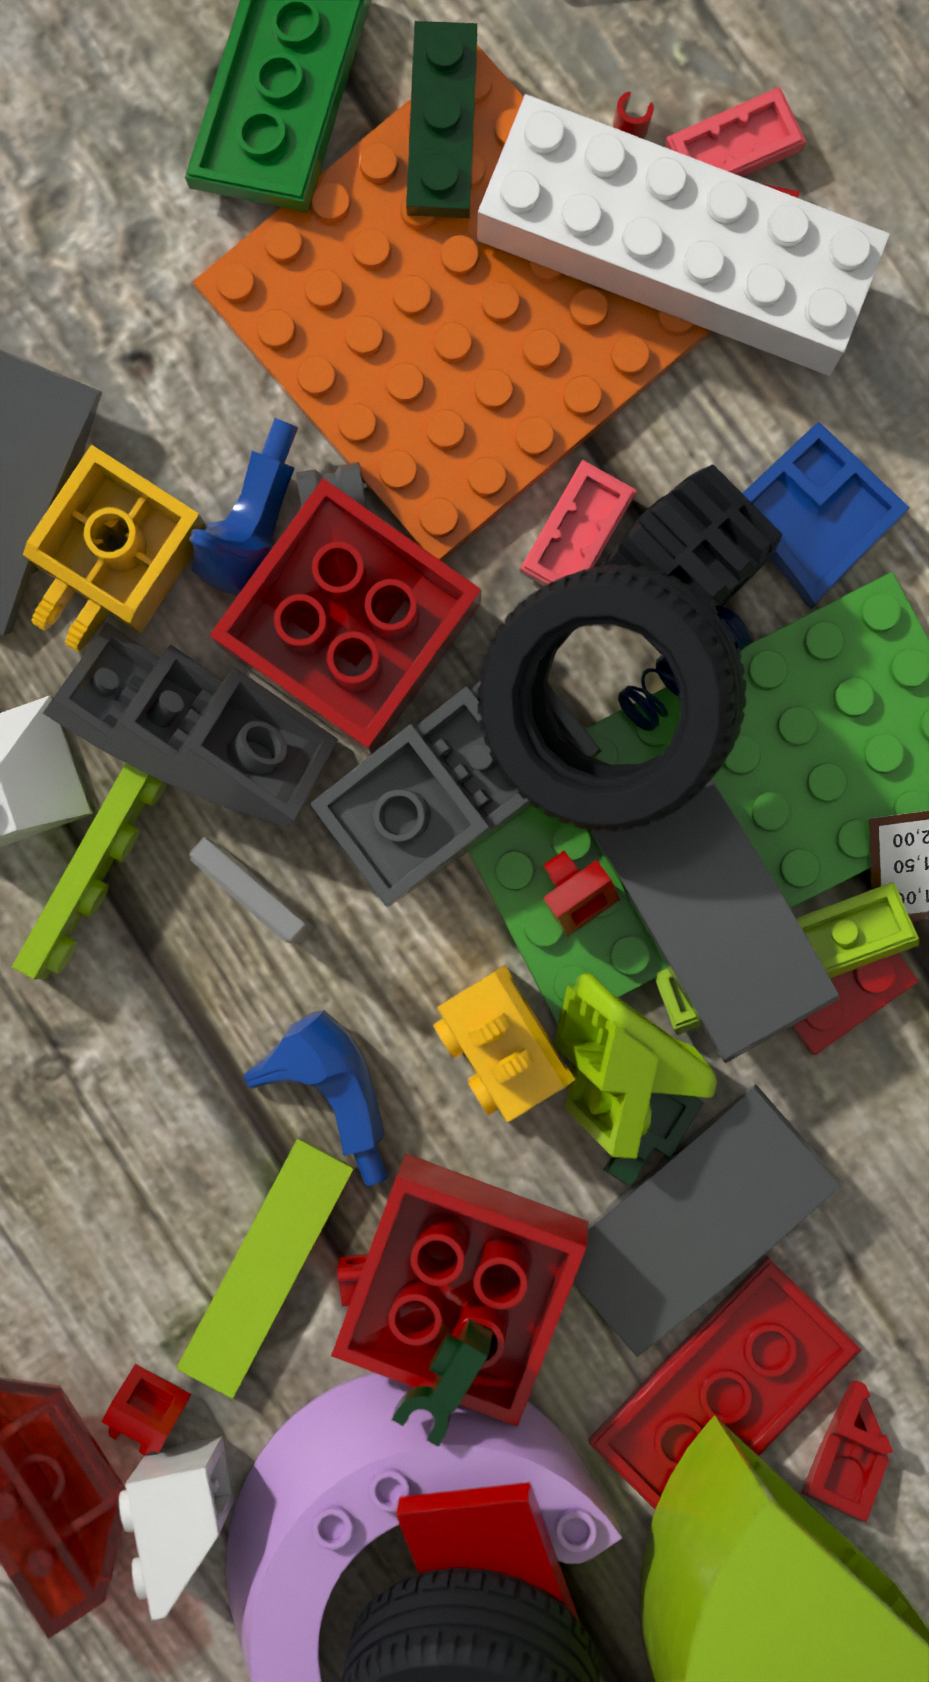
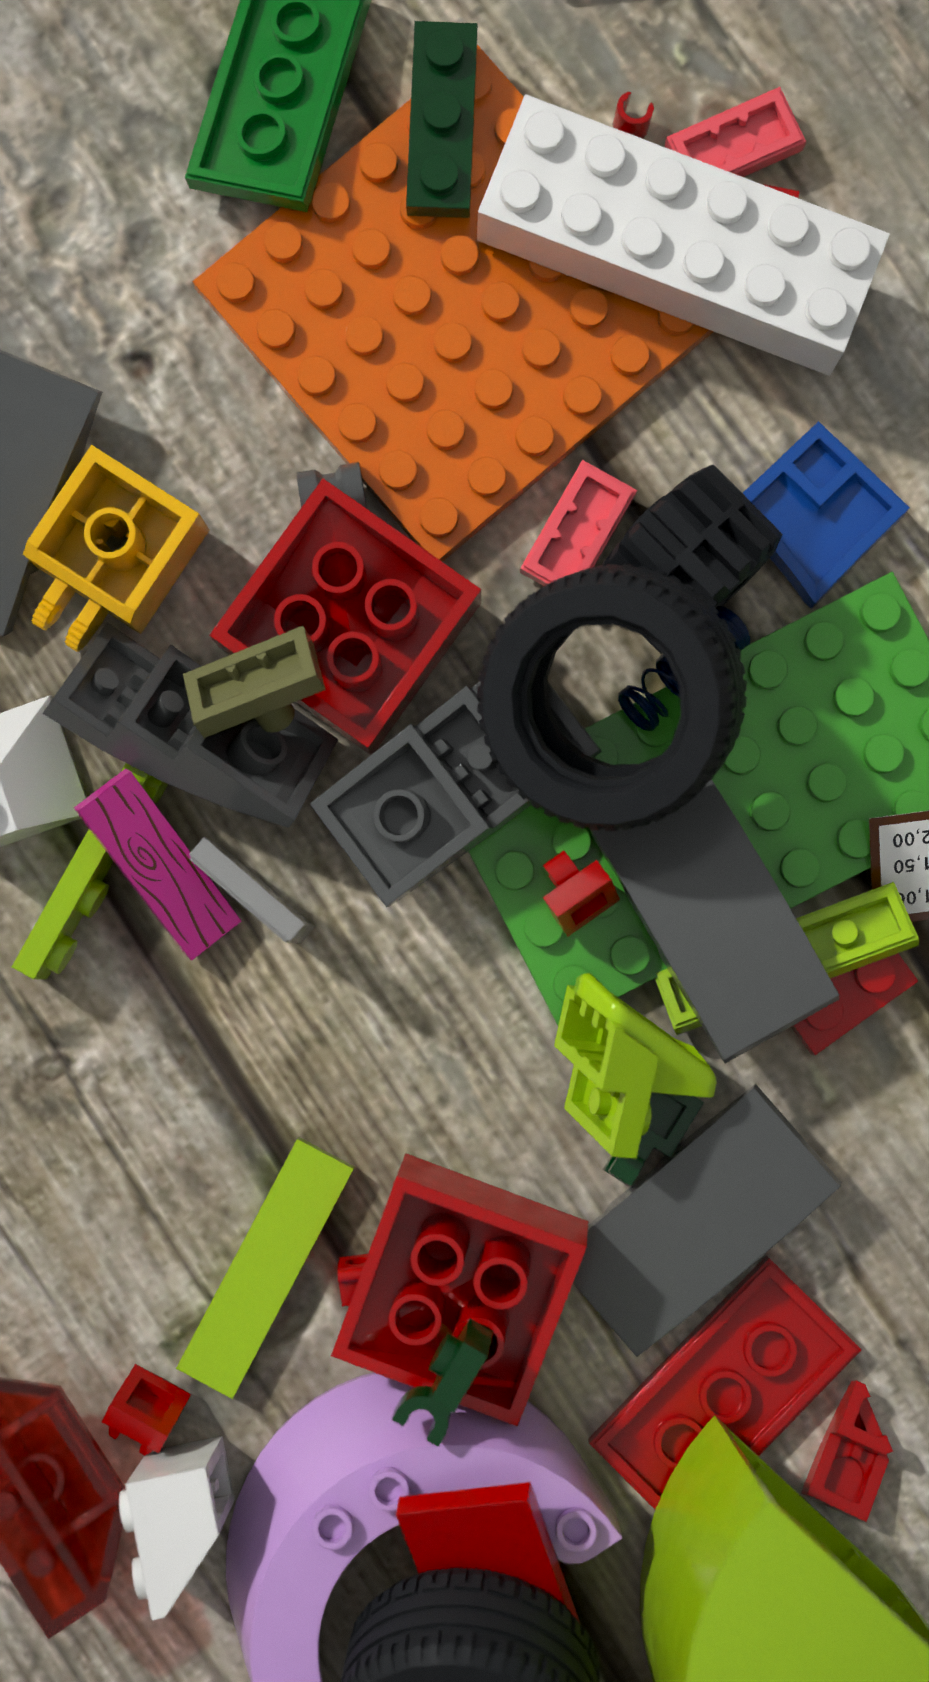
(157, 864): none -> dark pink tile
(235, 547): blue animal -> none
(255, 684): none -> olive tile
(326, 1057): blue animal -> none
(504, 1045): yellow hinge -> none

